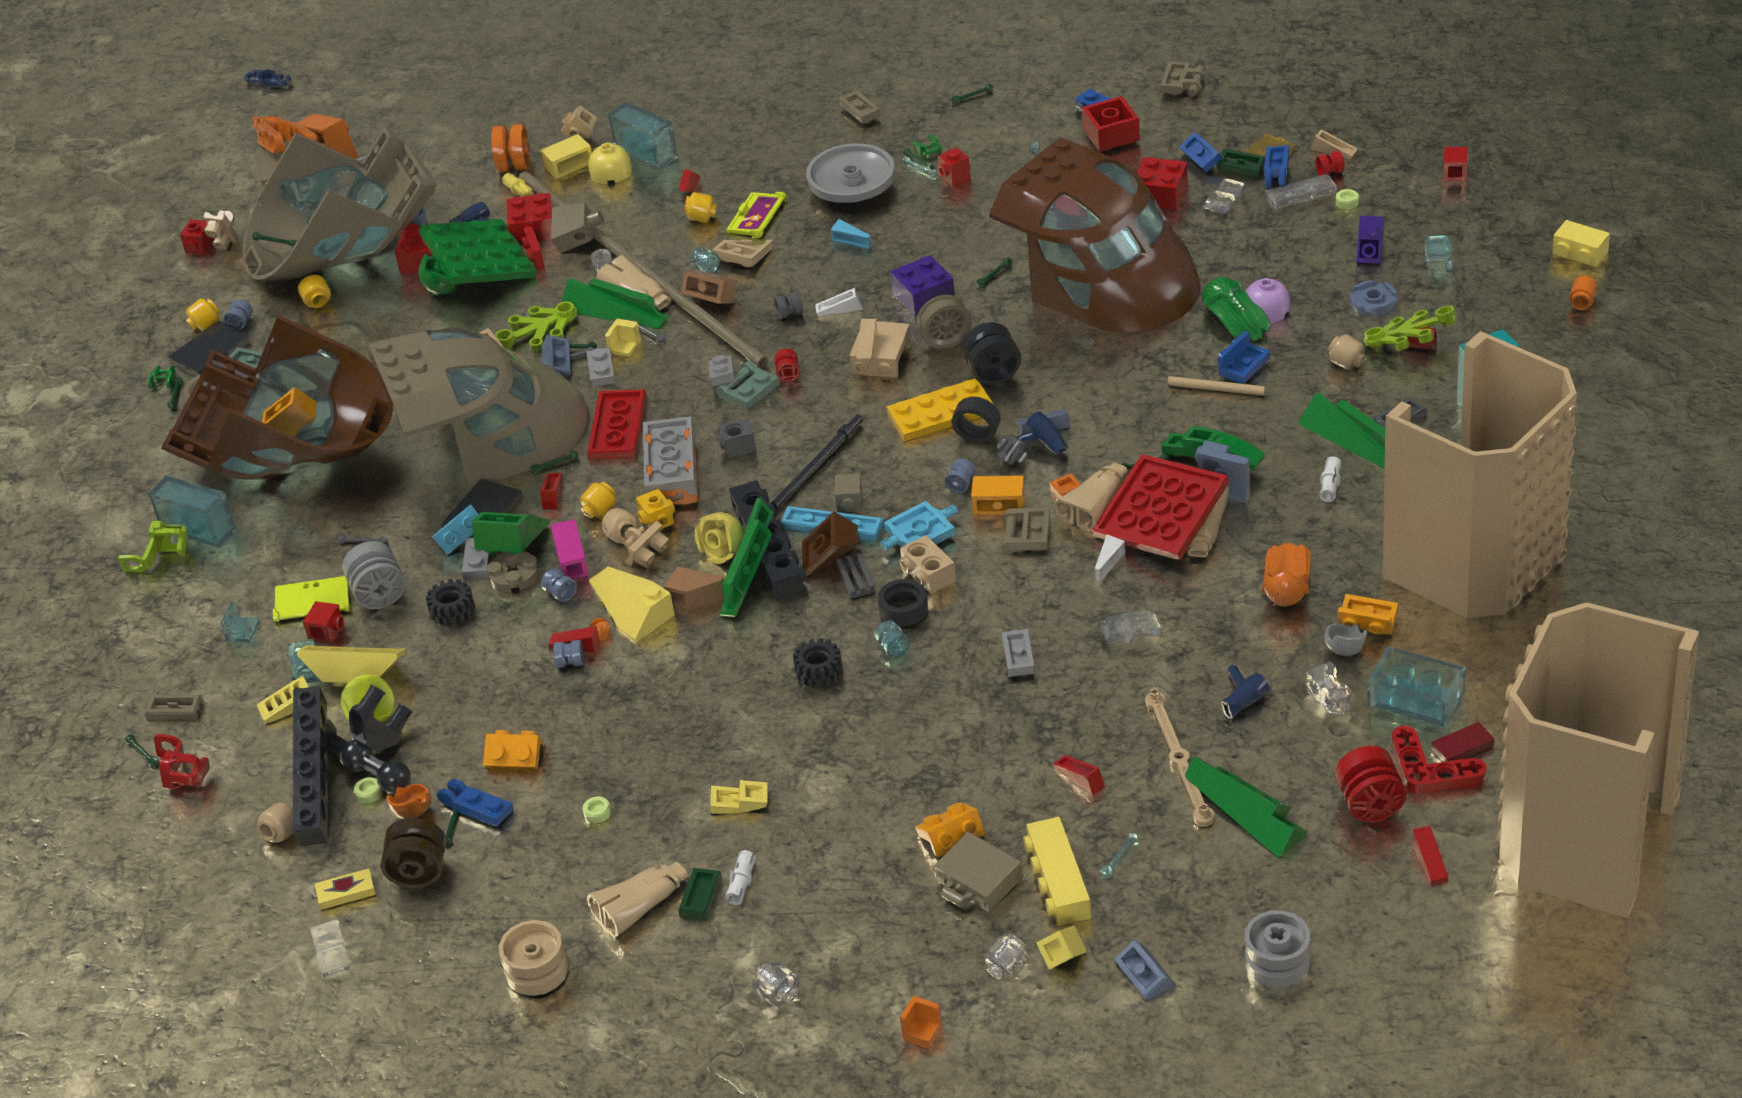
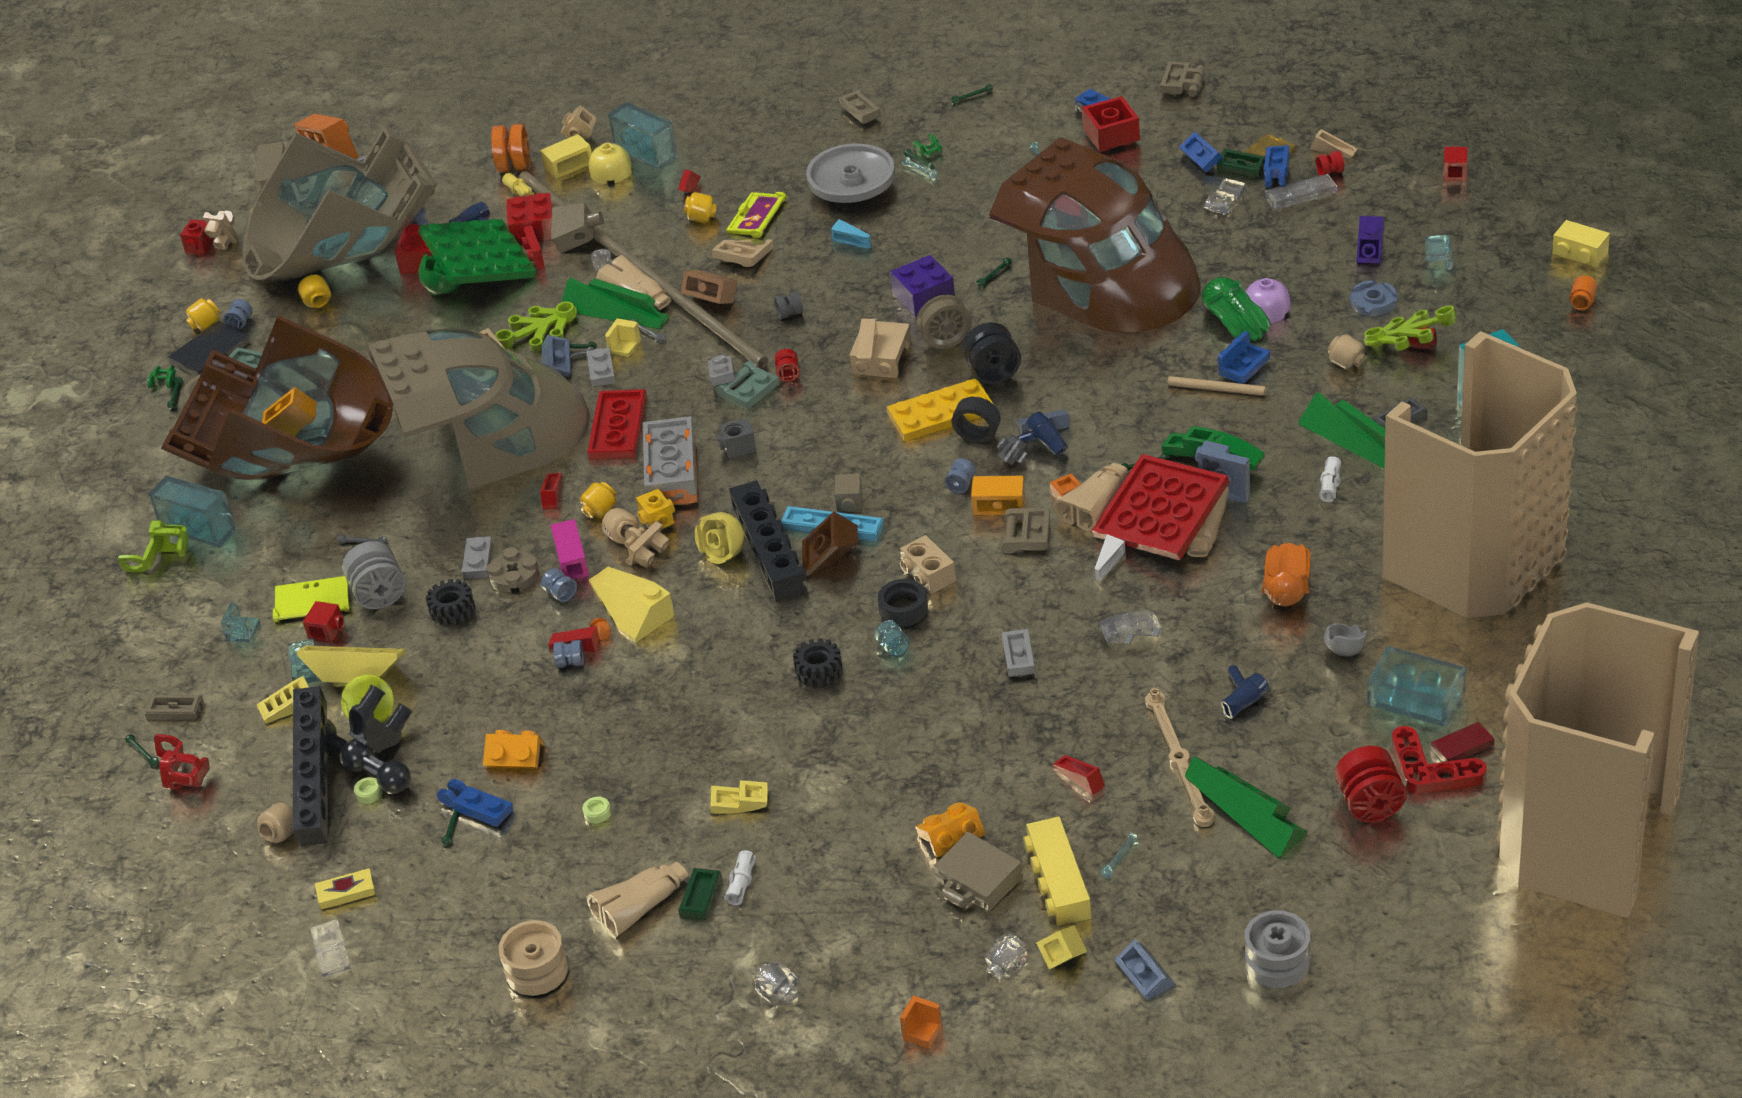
(256, 236): dark green hinge -> none
(267, 78): dark blue piece -> none
(275, 130): orange piece -> none
(410, 801): orange hair -> none
(413, 853): dark brown wheel -> none
(456, 530): medium azure hinge -> none
(487, 497): black tile -> none
(506, 531): green slope -> none
(535, 469): dark green hinge -> none
(694, 588): medium nougat slope -> none
(704, 260): clear light blue wheel -> none
(747, 558): green wedge -> none
(841, 303): white piece -> none
(844, 433): black bar -> none
(851, 563): dark grey tile -> none
(917, 523): medium azure plate -> none
(954, 167): red brick -> none
(1165, 180): red brick -> none
(1328, 690): clear leg -> none
(1347, 199): yellowish green tile -> none
(1368, 614): light orange bracket -> none
(1429, 854): red piece -> none

